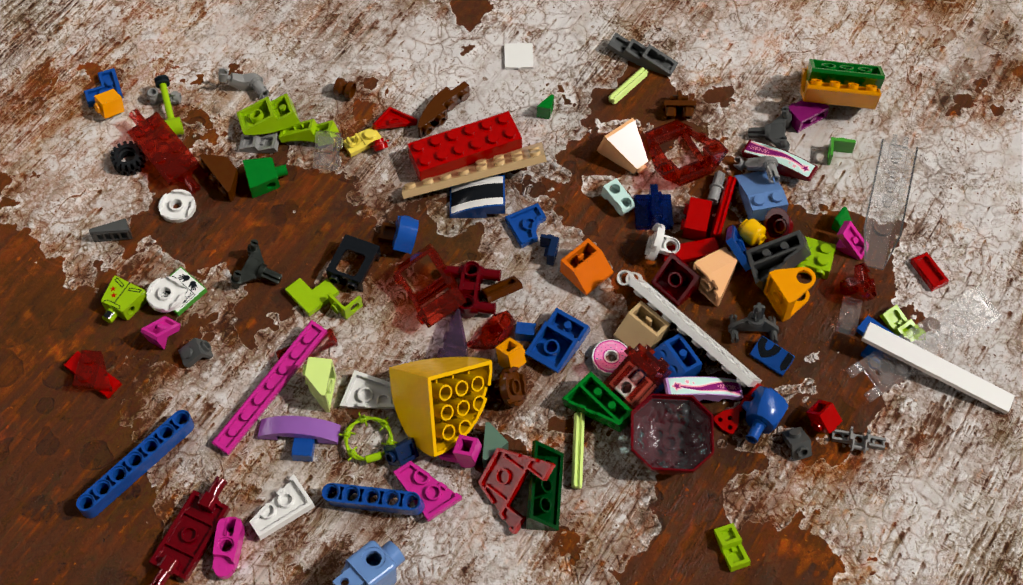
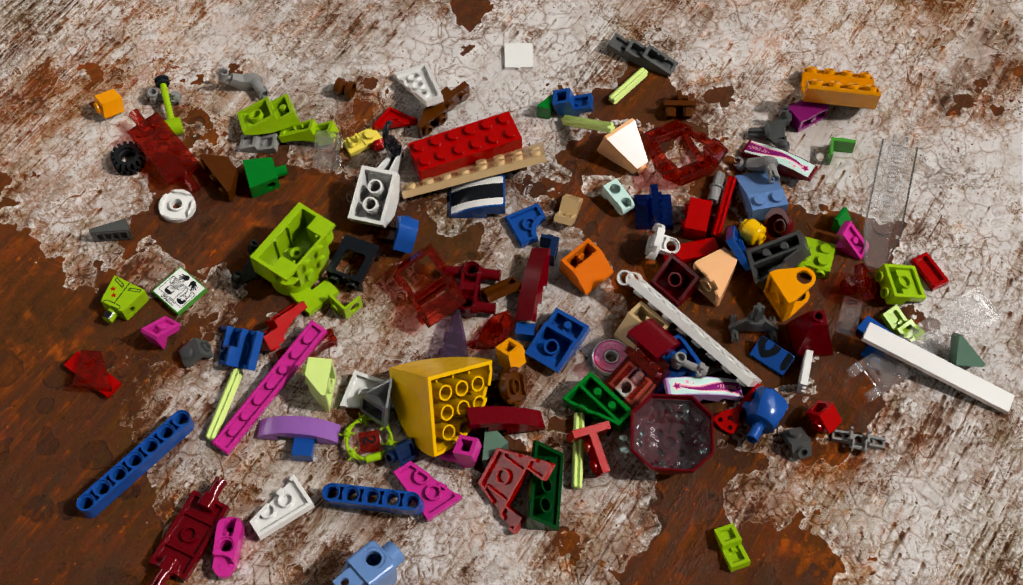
(108, 81): blue tile -> none
(168, 303): white tile -> none
(224, 404): none -> yellowish green axle
(240, 347): none -> blue slope
(278, 326): none -> red slope
(295, 251): none -> lime brick
(369, 441): none -> clear red tile
(377, 402): none -> dark grey slope
(378, 188): none -> white slope
(421, 84): none -> white wing
(504, 418): none -> dark red slope
(532, 284): none -> dark red slope
(567, 104): none -> blue brick
(568, 210): none -> tan slope
(586, 123): none -> yellowish green axle
(592, 445): none -> red bracket
(653, 339): none -> dark red slope
(680, 360): none -> light grey bar
(804, 371): none -> white tile
(810, 333): none -> dark red slope
(845, 72): green slope -> none
(899, 284): none -> lime plate
(962, 353): none -> sand green slope

